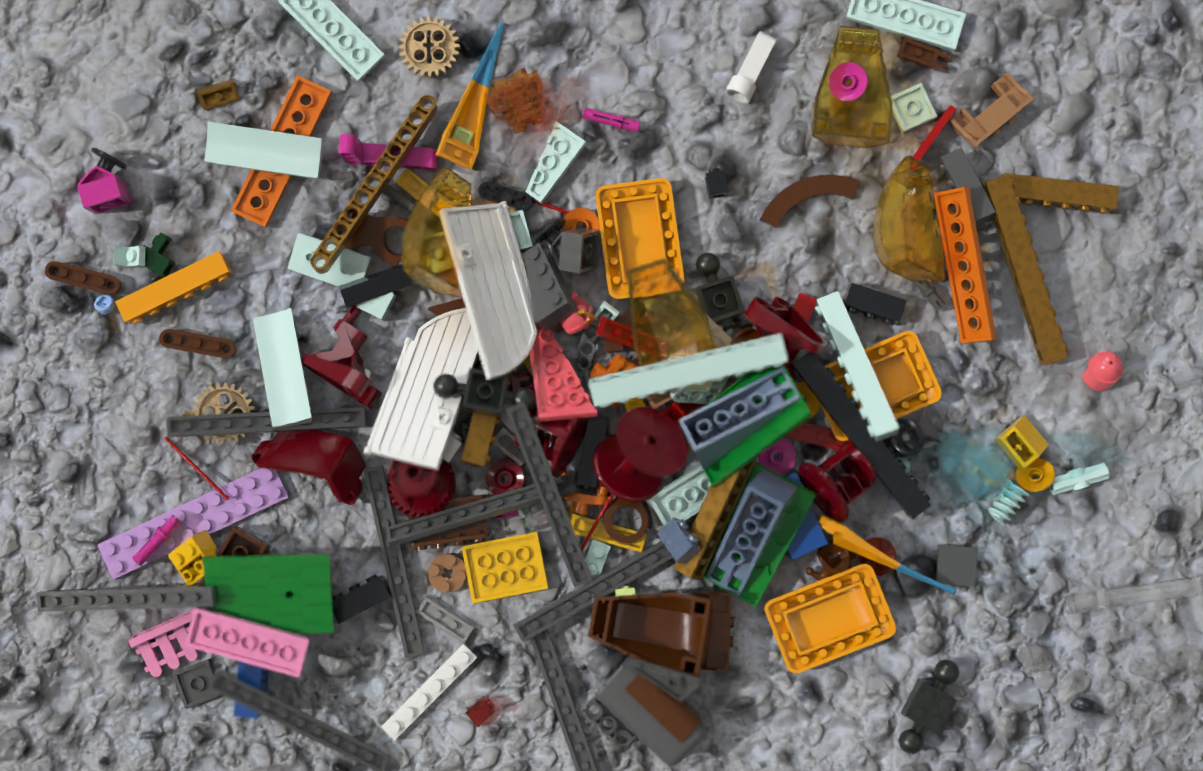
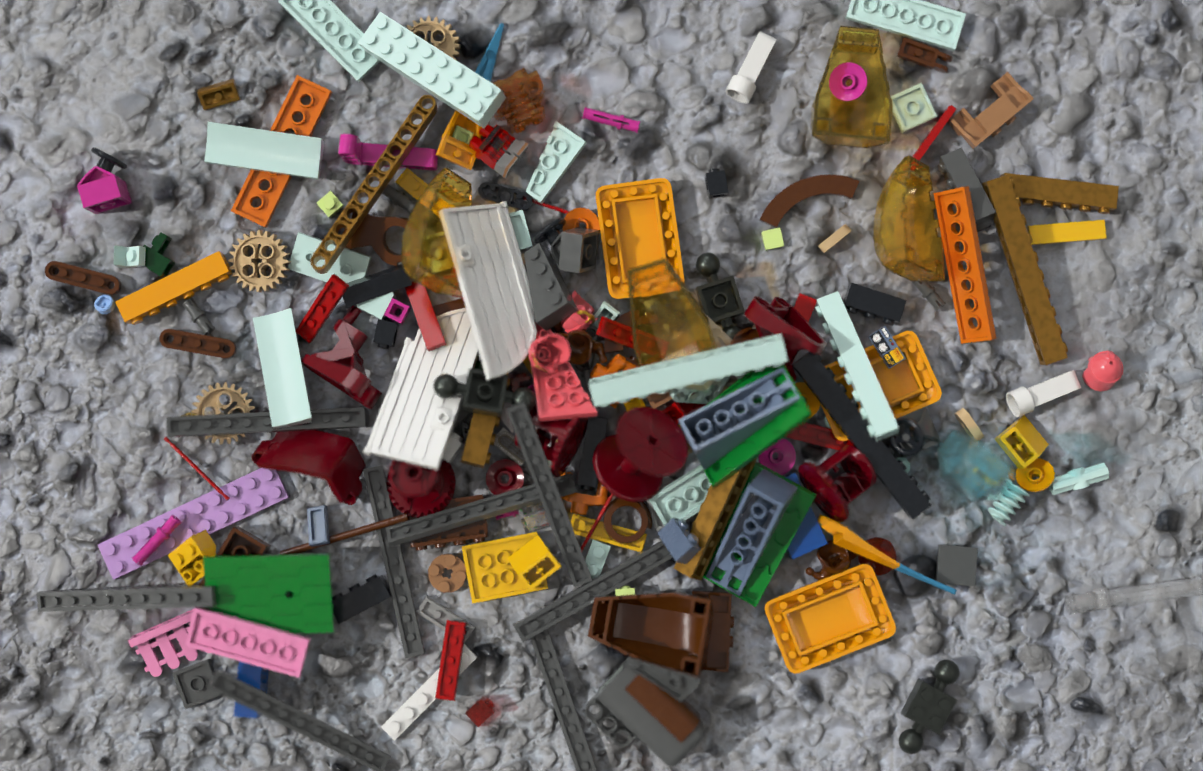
(198, 316): none -> dark grey pin
(243, 261): none -> tan gear
(318, 525): none -> sand blue tile
(322, 308): none -> red tile
(330, 204): none -> yellowish green plate
(350, 533): none -> reddish brown piece
(385, 334): none -> black brick
(393, 306): none -> dark pink plate
(425, 316): none -> tile
(432, 70): none -> light aqua brick
(451, 660): none -> red tile
(498, 149): none -> hips
(534, 562): none -> yellow slope
(553, 351): none -> coral helmet
(583, 346): none -> reddish brown piece
(772, 239): none -> yellowish green tile
(834, 238): none -> tan beam
(886, 347): none -> tile
(969, 424): none -> tan beam
(1024, 400): none -> white beam
(1067, 232): none -> yellow tile

